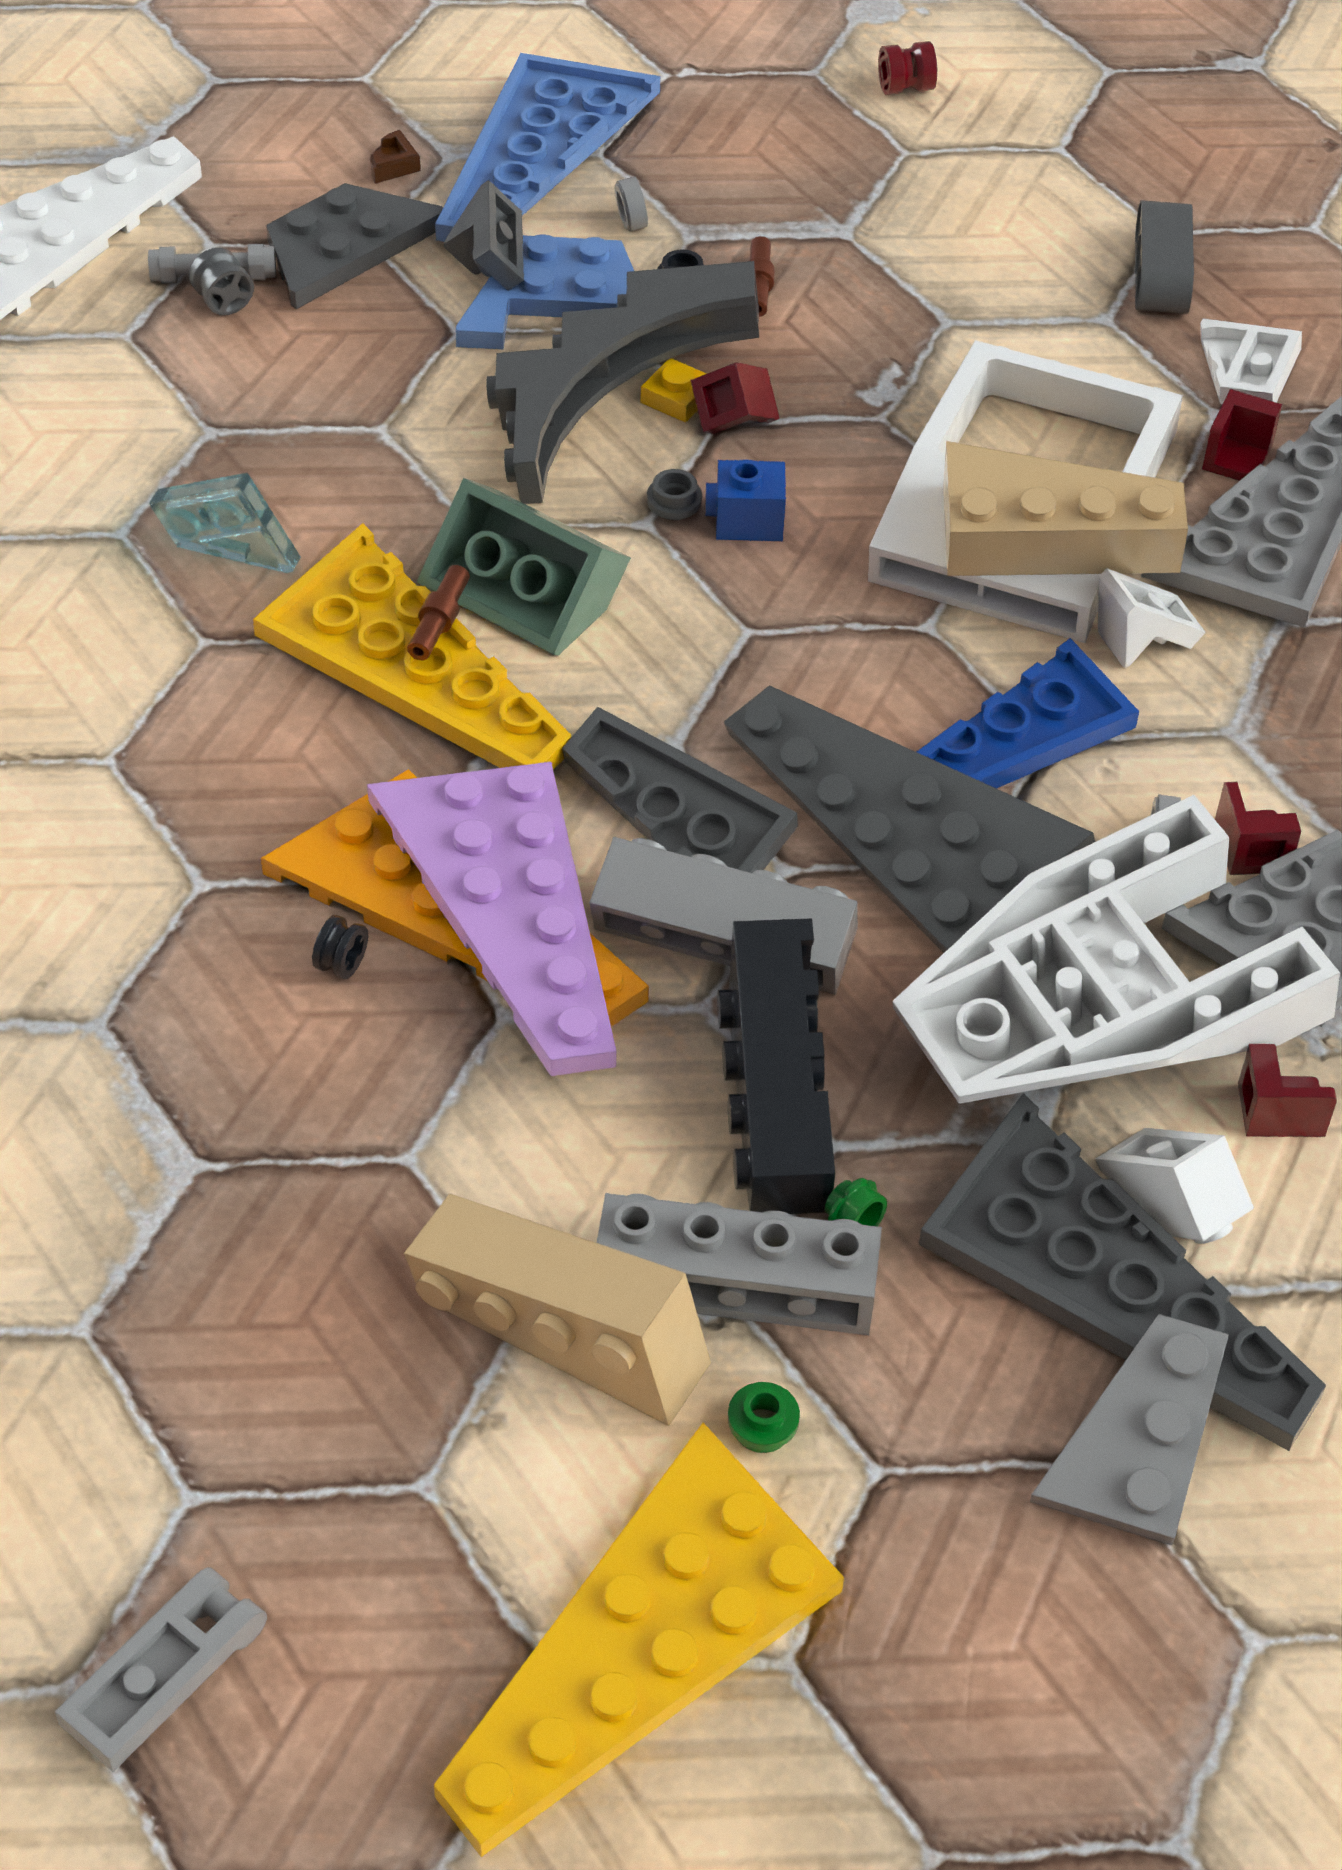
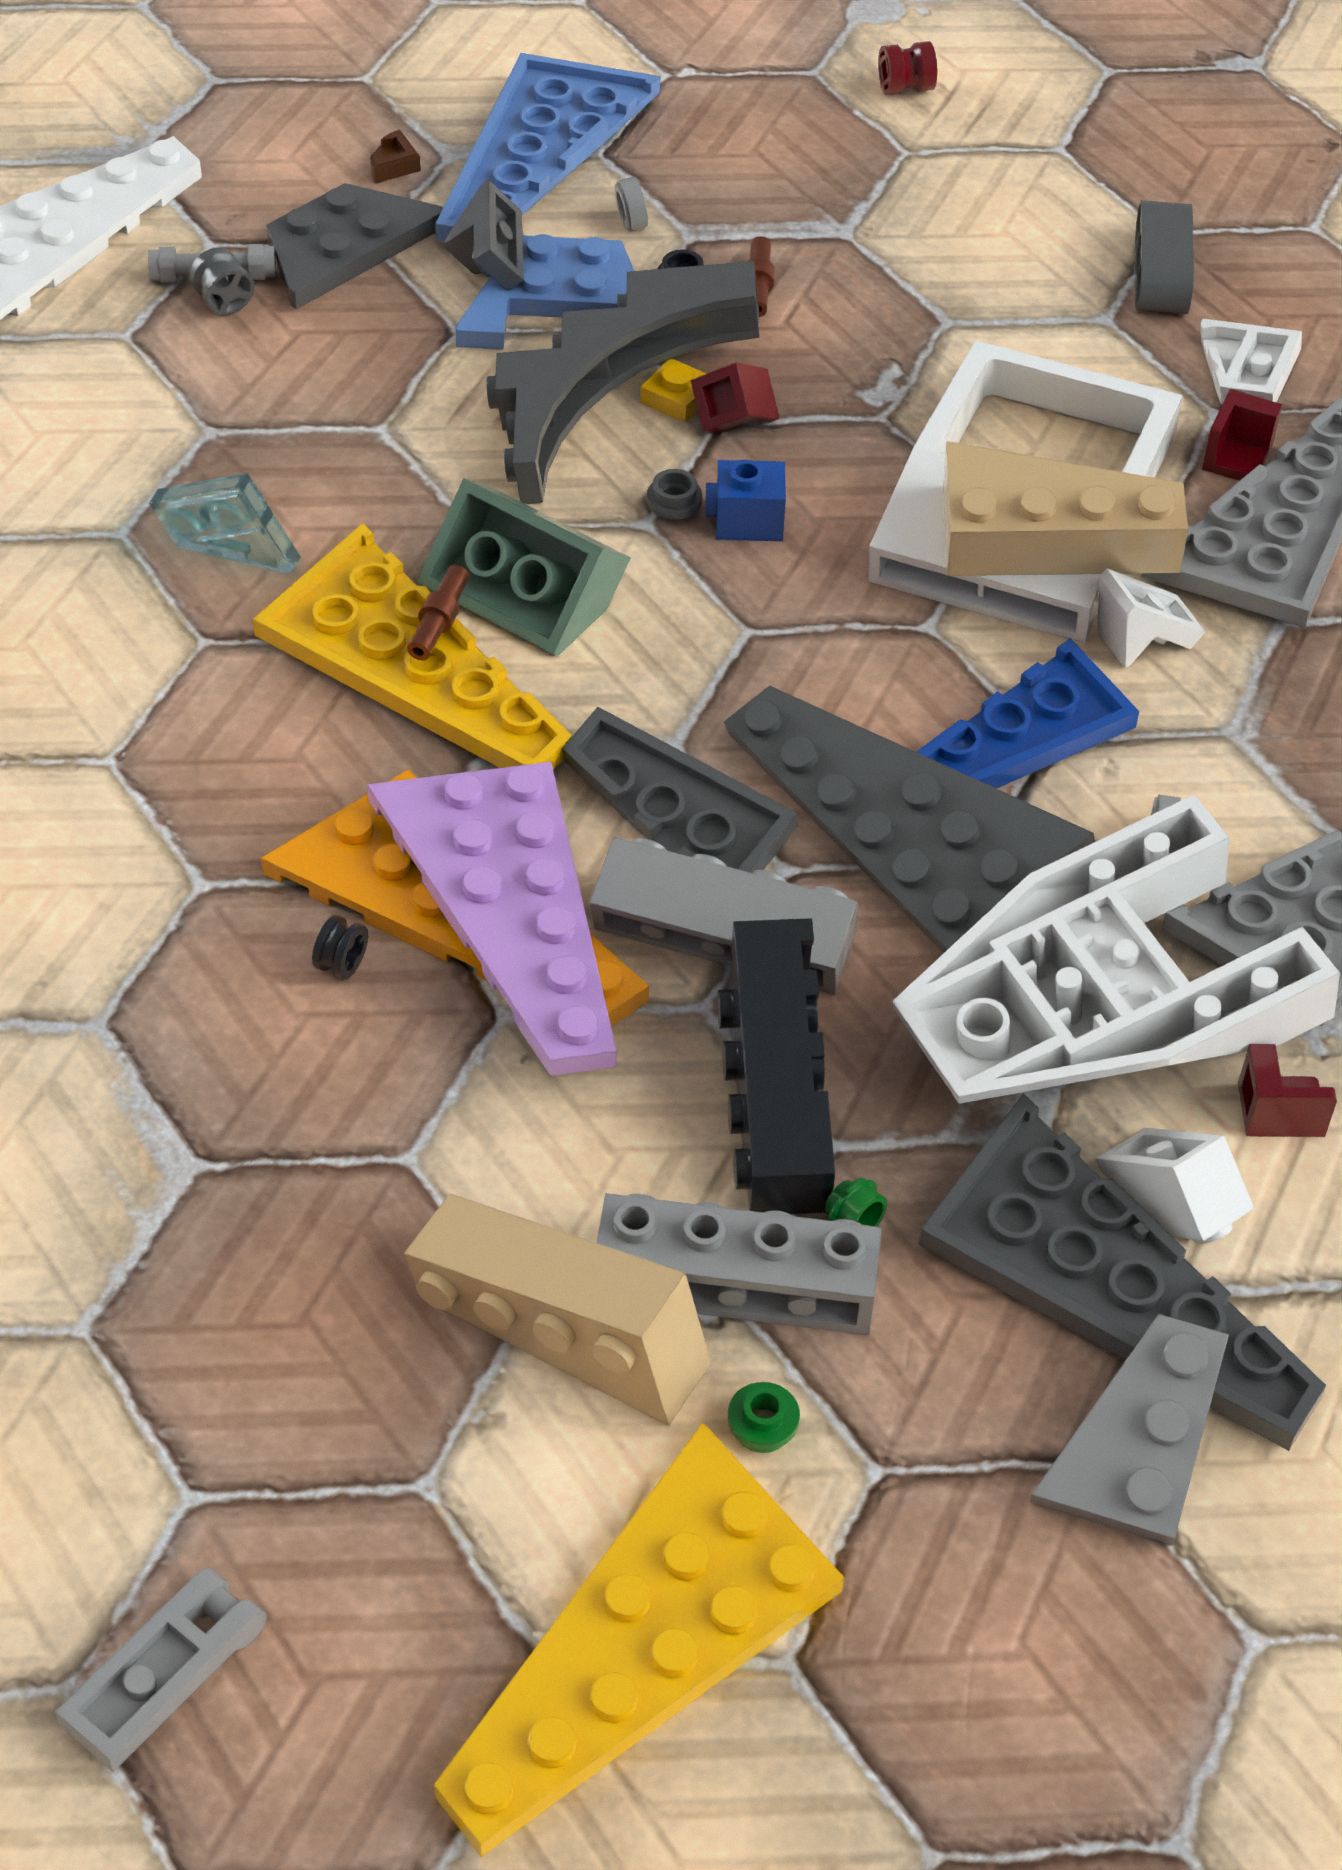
(1254, 835): dark red panel -> none

